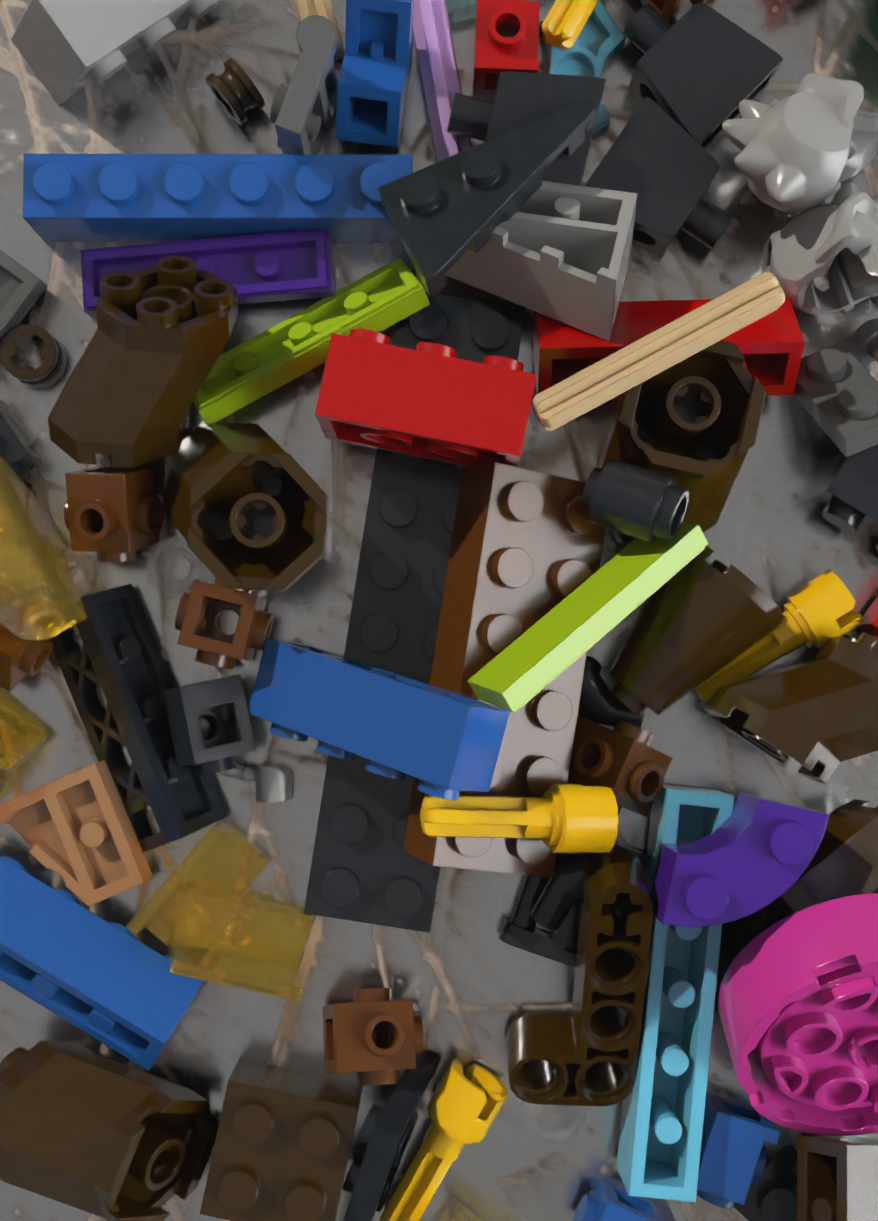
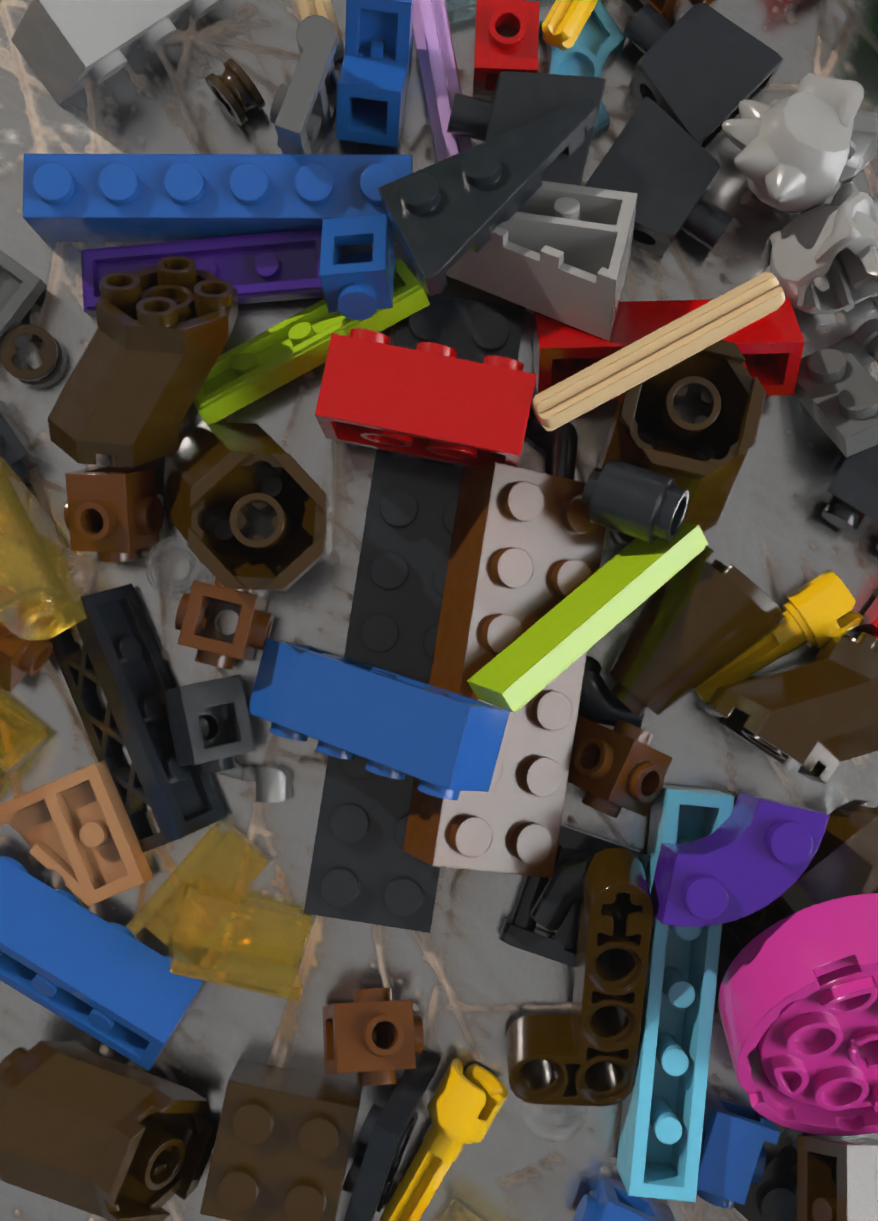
(362, 281): none -> blue brick
(557, 445): none -> black arm
(565, 818): yellow piece -> none

